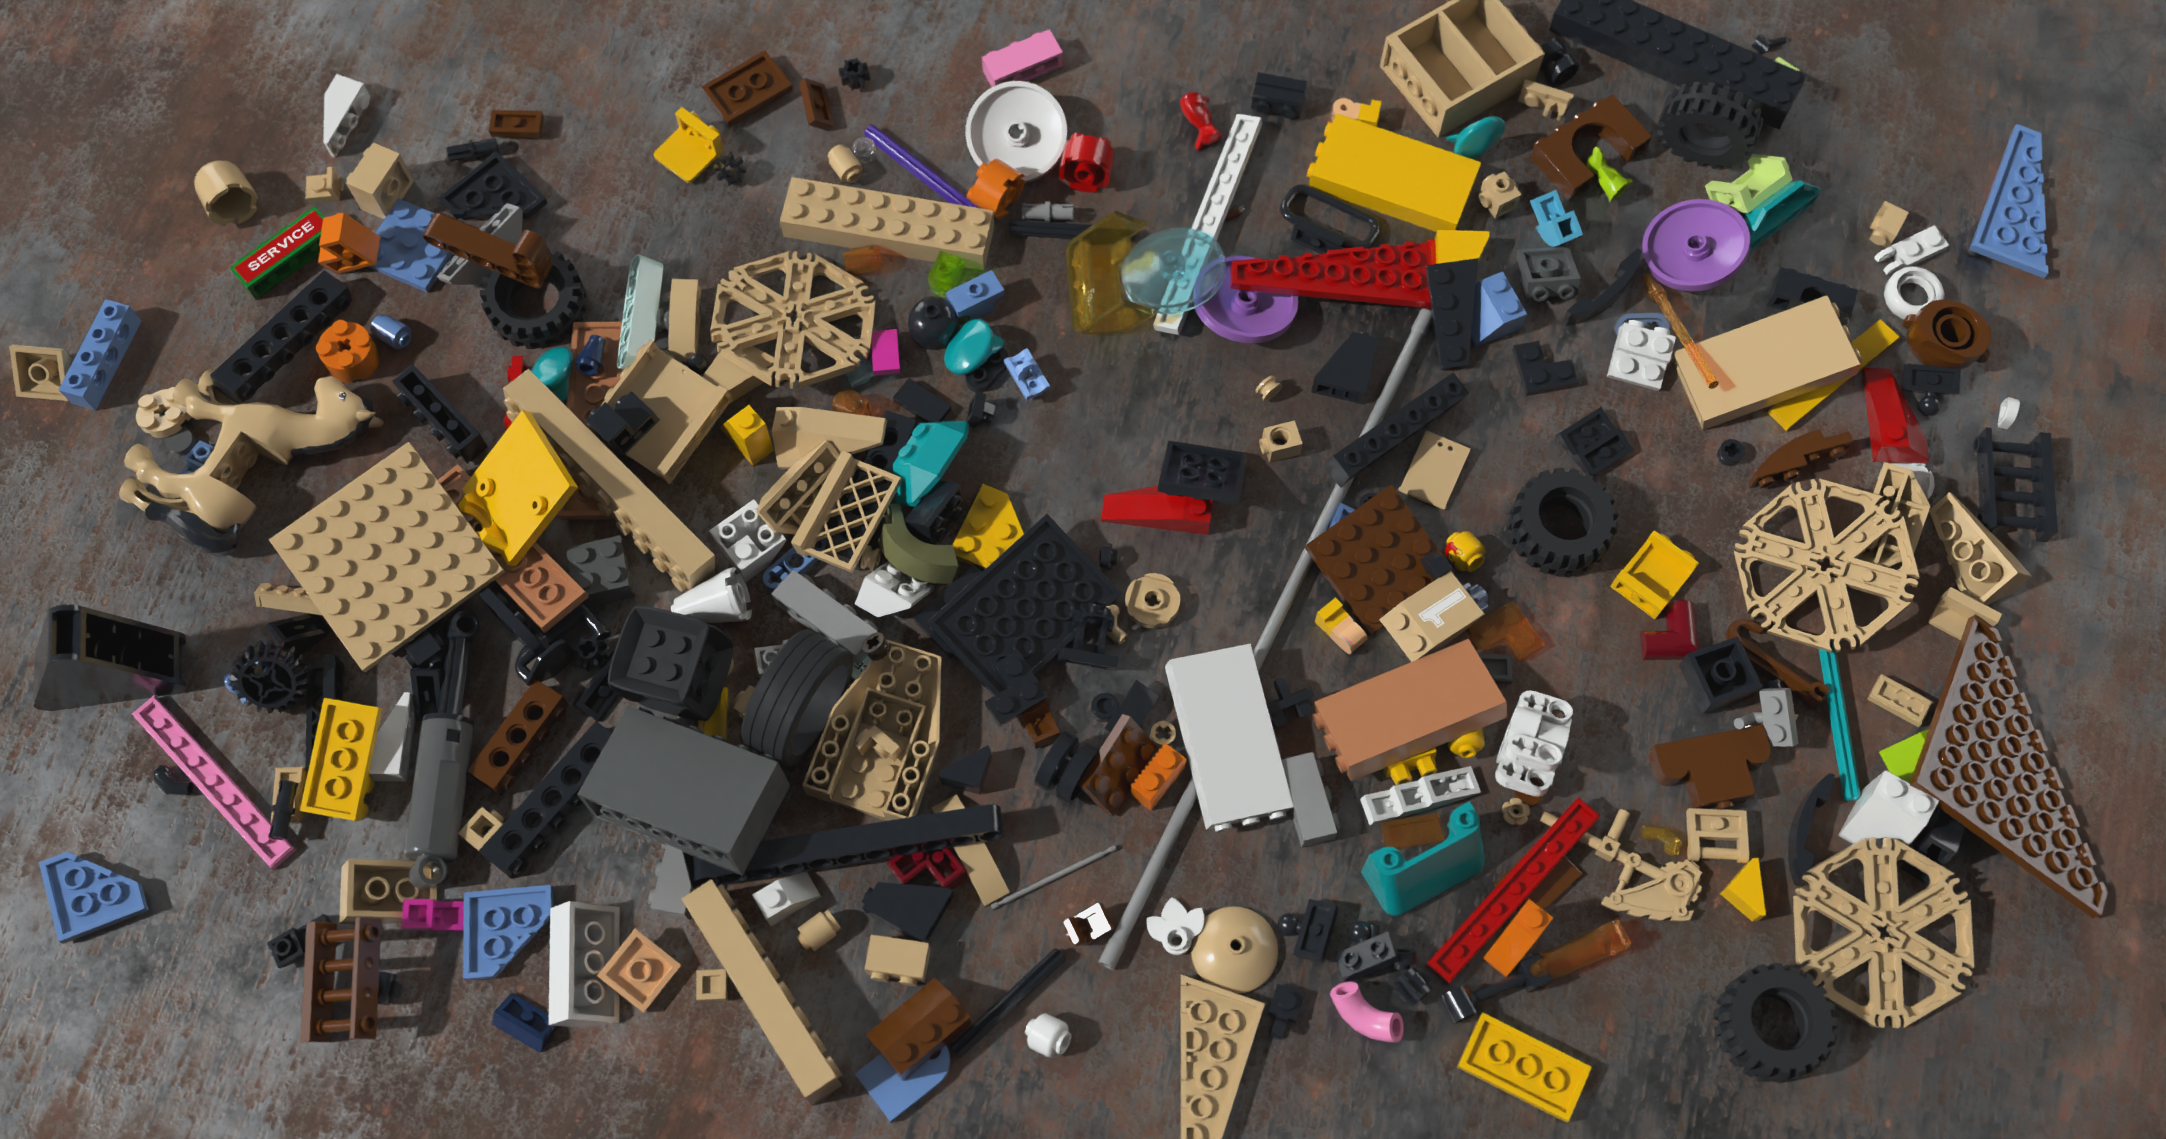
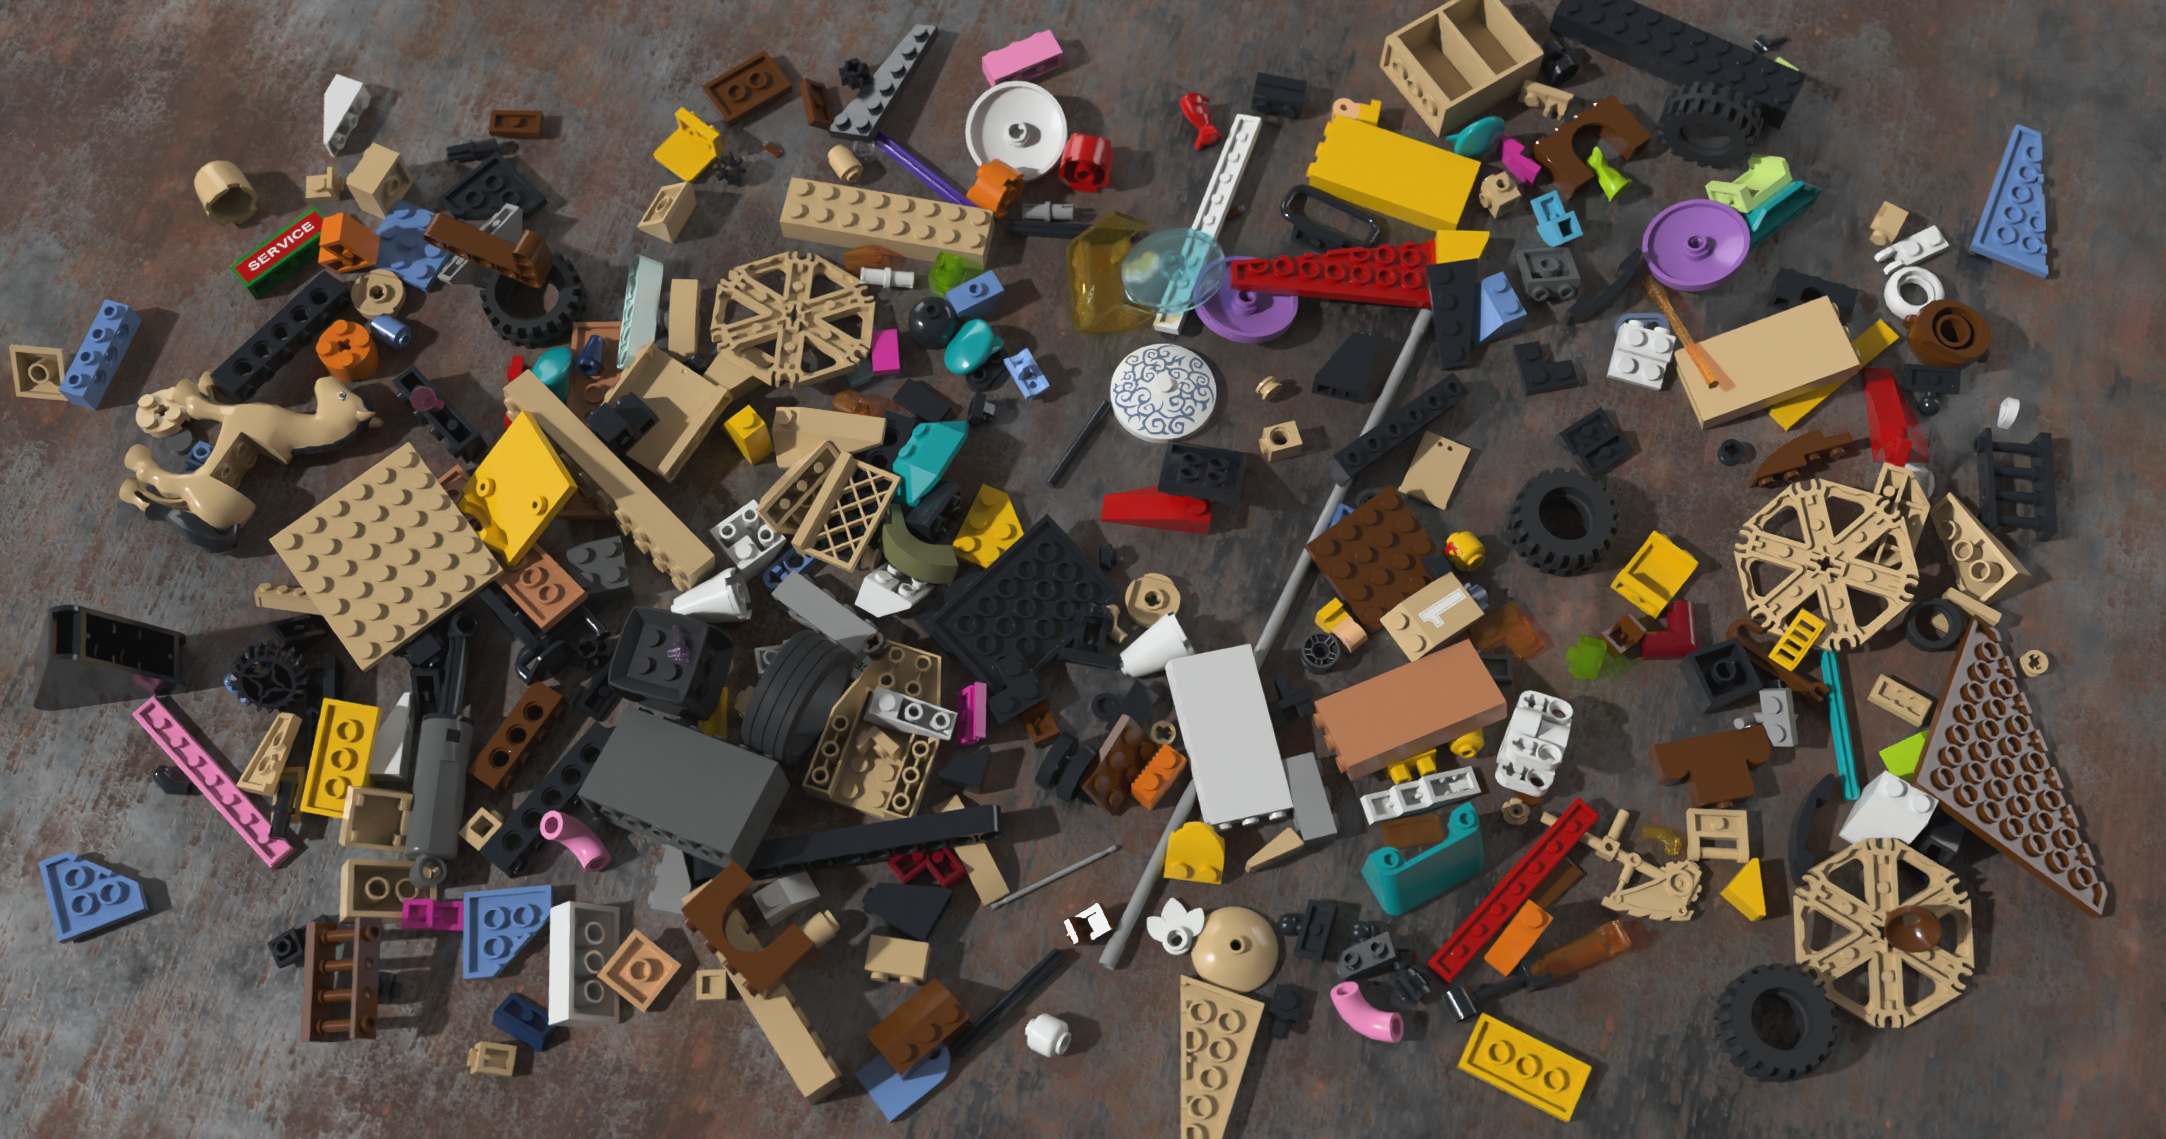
(269, 760): none -> tan wing
(375, 818): none -> tan container
(378, 280): none -> tan plate
(424, 399): none -> clear pink piece
(492, 1059): none -> tan bracket
(577, 838): none -> bright pink cylinder
(669, 211): none -> tan slope
(679, 653): none -> clear purple hand
(761, 969): none -> reddish brown arch
(772, 149): none -> reddish brown piece
(875, 101): none -> wing
(887, 277): none -> white pin
(909, 714): none -> white slope
(971, 715): none -> dark pink plate
(1078, 443): none -> black bar
(1156, 647): none -> white cone
(1163, 393): none -> white dish
(1195, 854): none -> yellow slope
(1281, 847): none -> tan slope
(1330, 650): none -> black wheel
(1511, 153): none -> dark pink slope
(1586, 657): none -> clear neon green brick
(1623, 635): none -> reddish brown bracket
(1785, 660): none -> yellow slope
(1898, 450): none -> red plate
(1912, 936): none -> reddish brown piece
(1944, 607): none -> black tyre
(2033, 654): none -> tan bush

